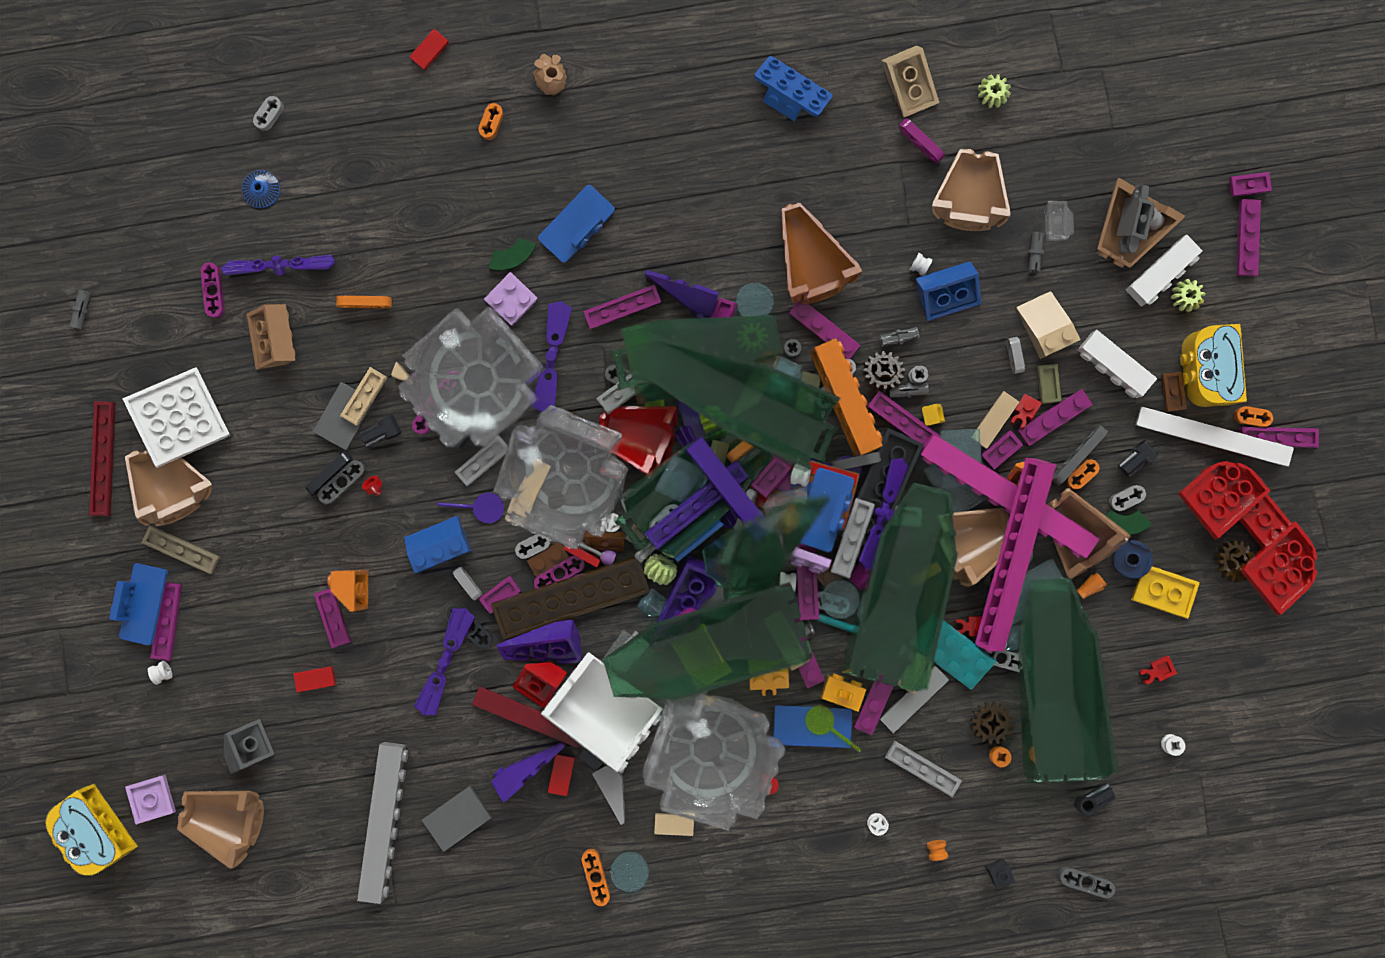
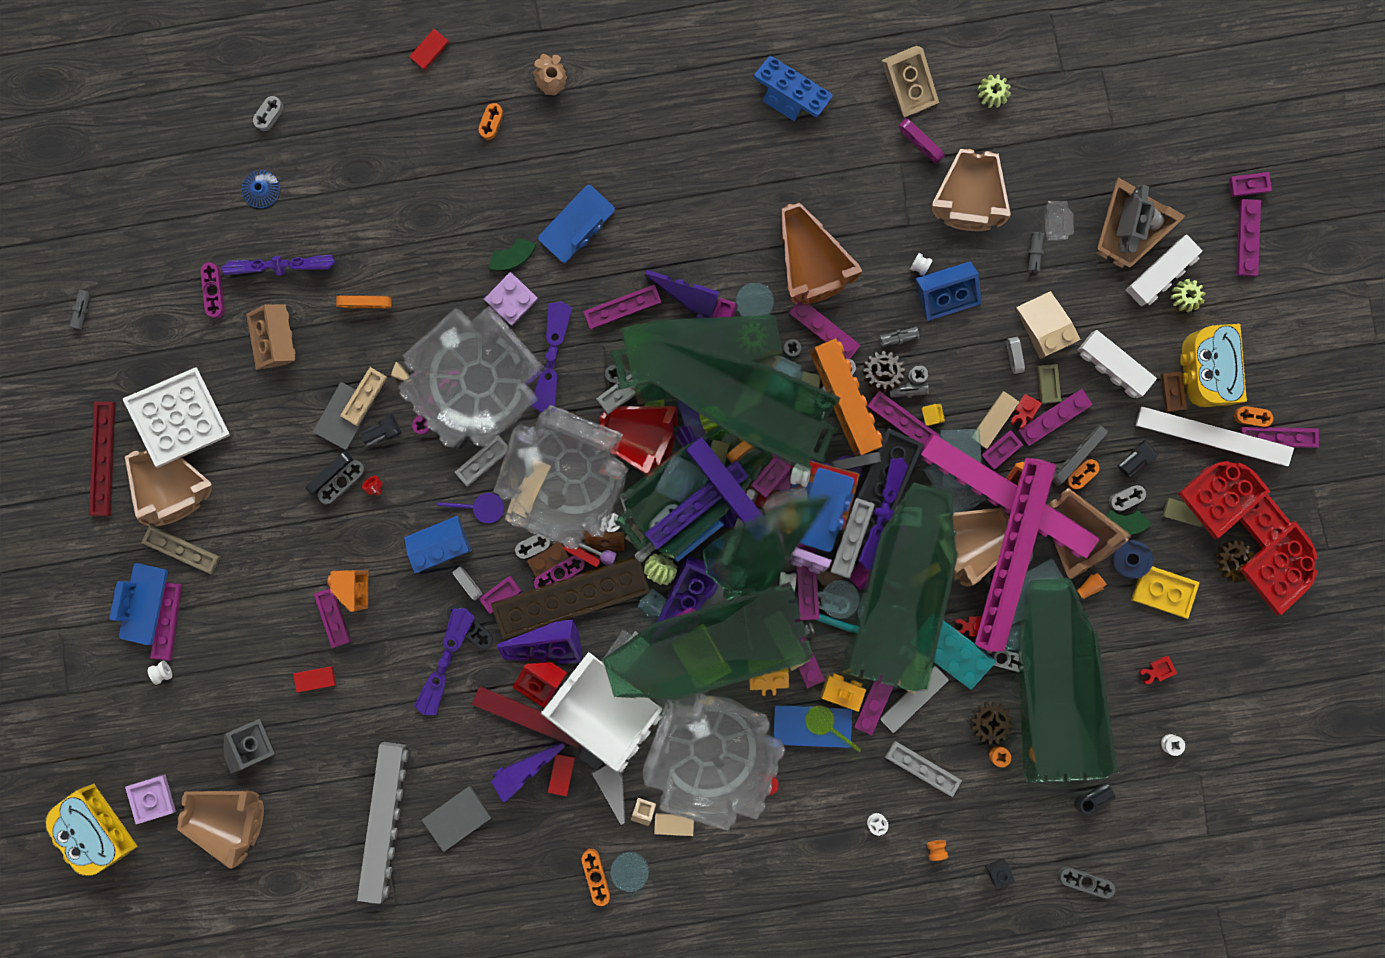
(643, 811): none -> tan slope
(1180, 512): none -> olive tile

